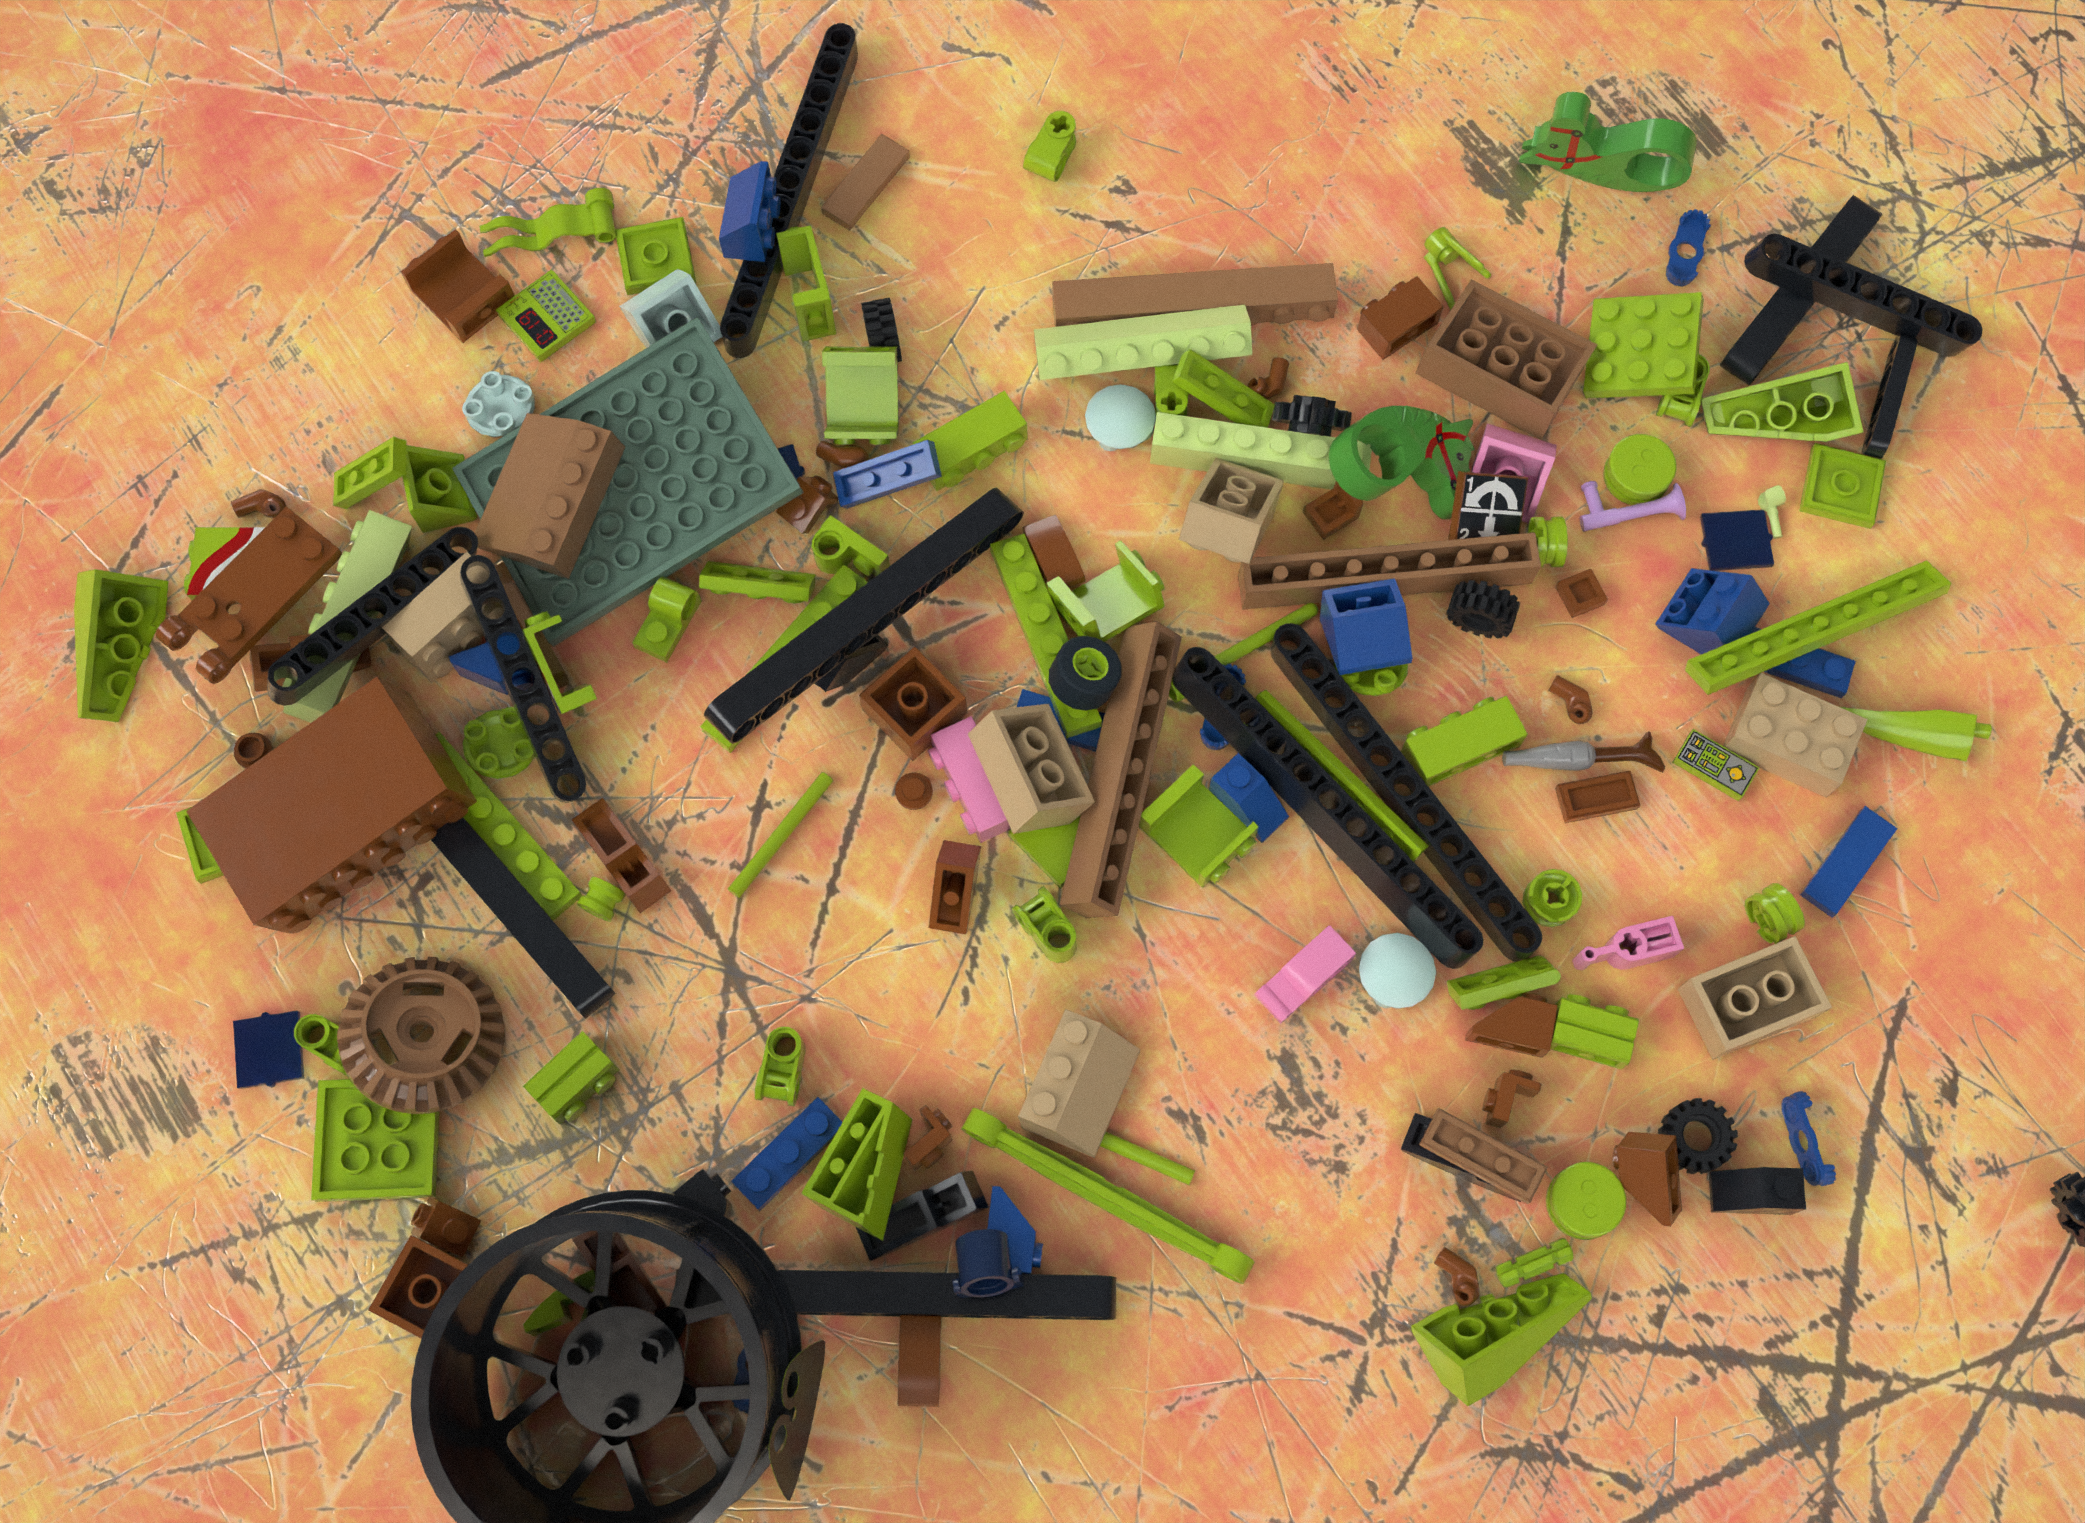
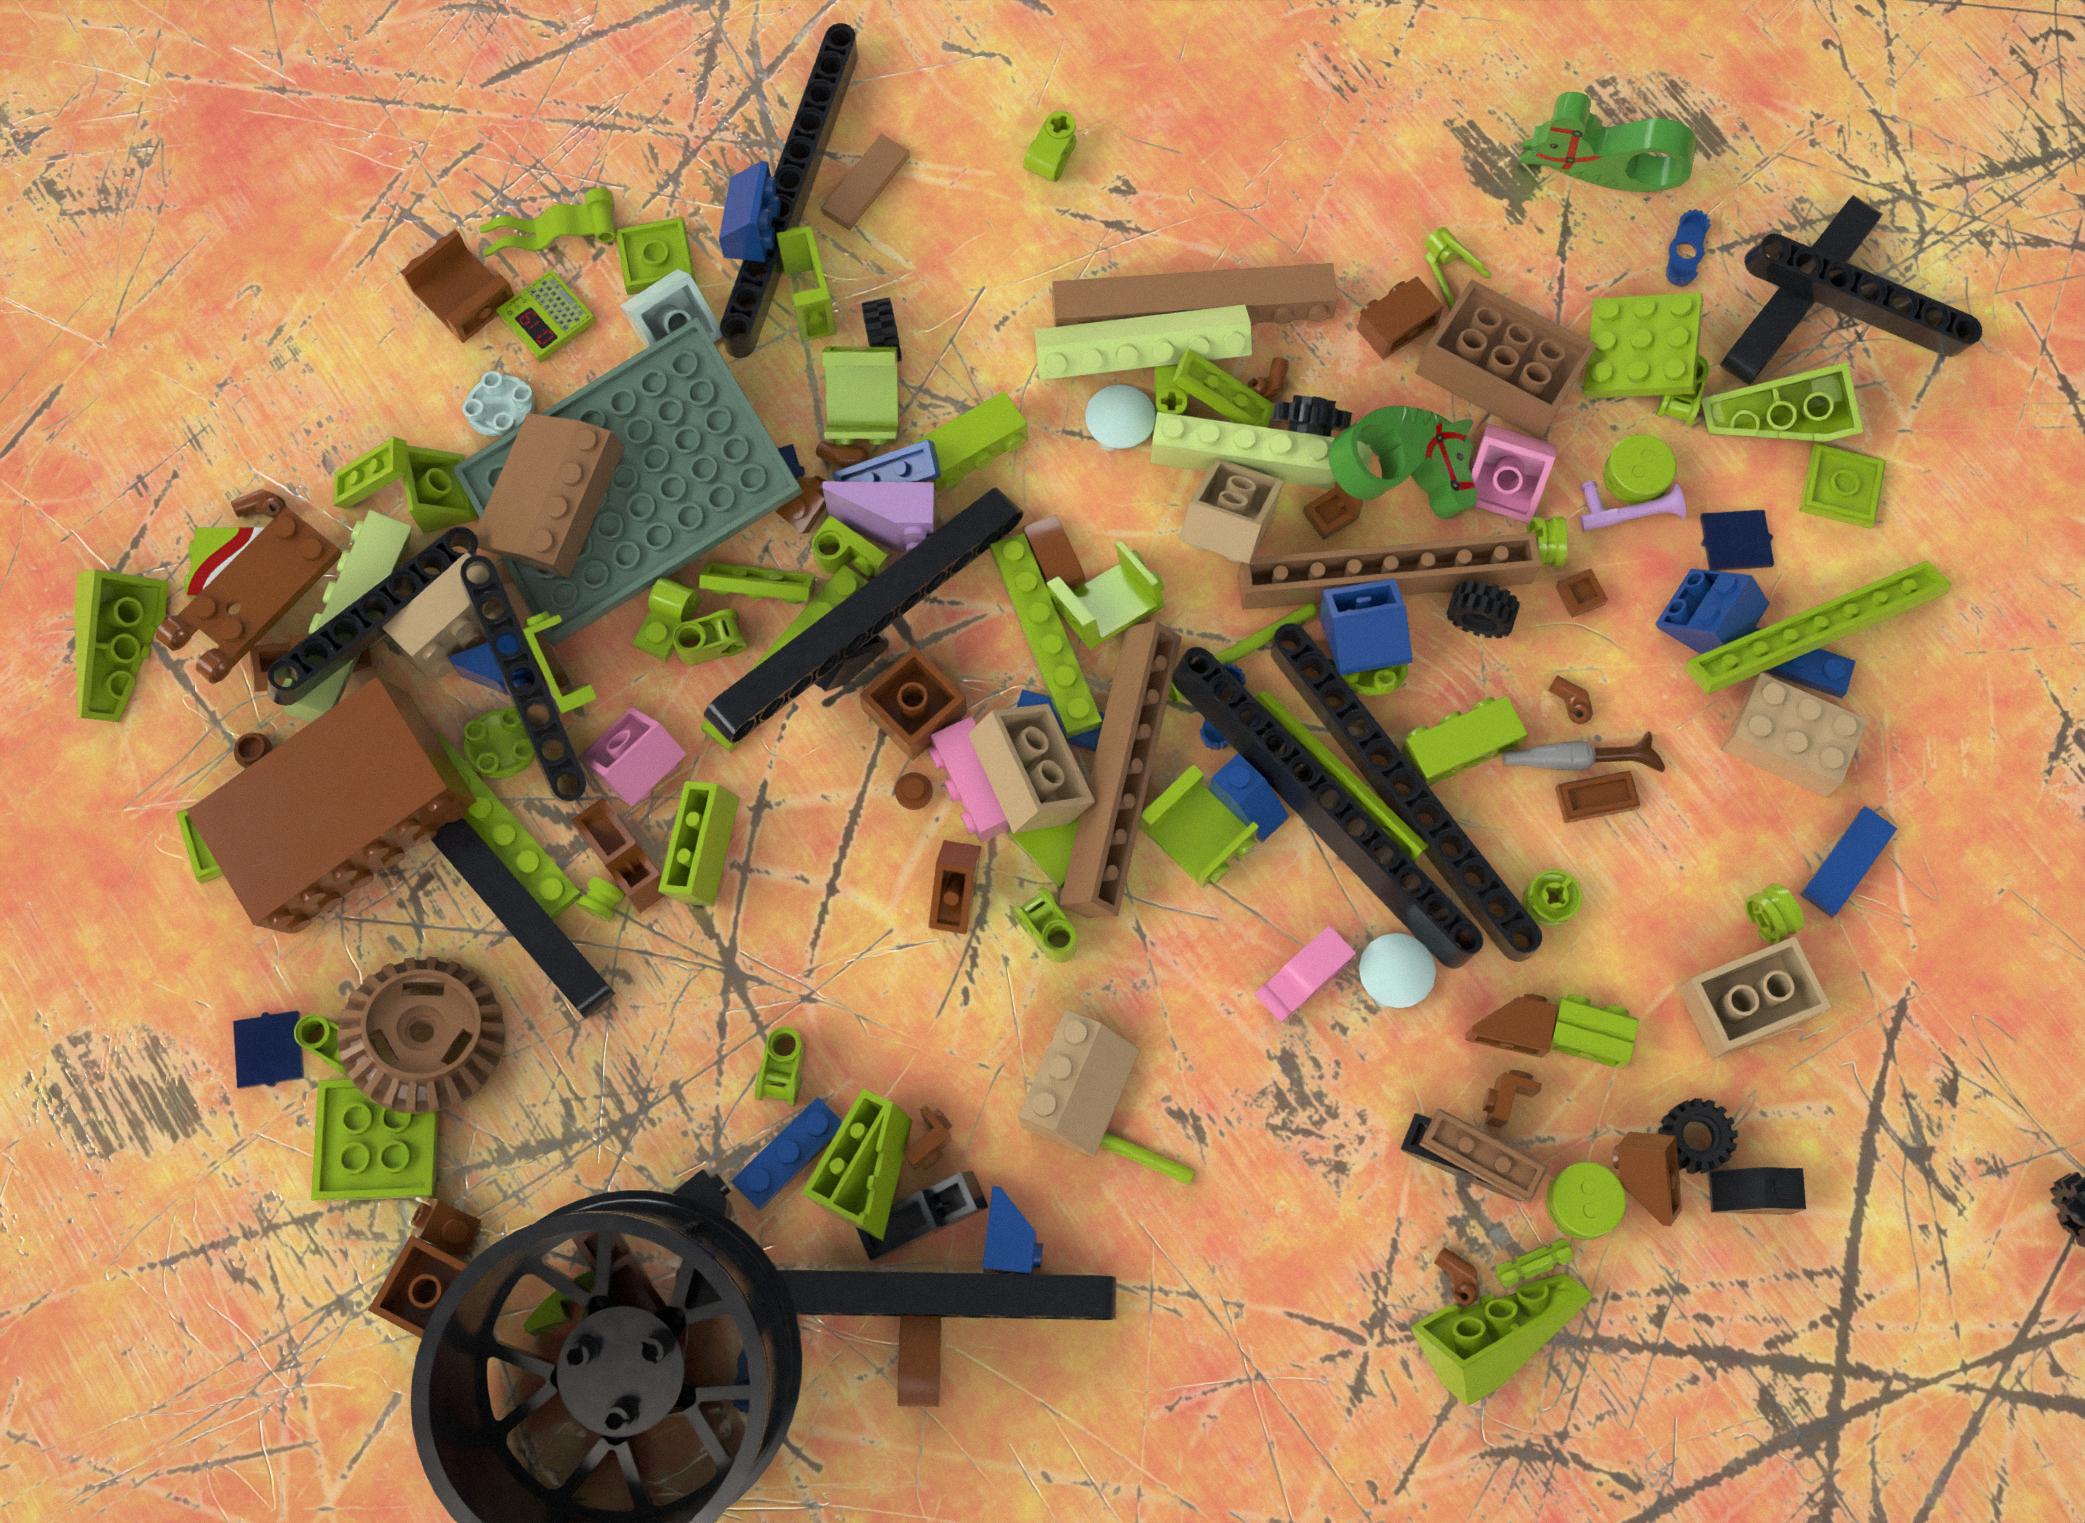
(572, 1079): lime brick -> none
(633, 756): none -> bright pink slope
(699, 843): none -> lime brick
(712, 638): none -> lime piece
(780, 835): lime bar -> none
(788, 1462): black piece -> none
(886, 512): none -> lavender slope
(985, 1265): dark blue piece -> none
(1085, 673): black wheel -> none
(1107, 1196): lime piece -> none
(1487, 505): tile -> none
(1502, 982): lime hinge -> none
(1648, 942): bright pink piece -> none
(1715, 765): tile -> none
(1769, 502): yellowish green hand -> none
(1795, 1117): blue piece -> none
(1889, 396): black beam -> none
(1927, 731): lime piece -> none

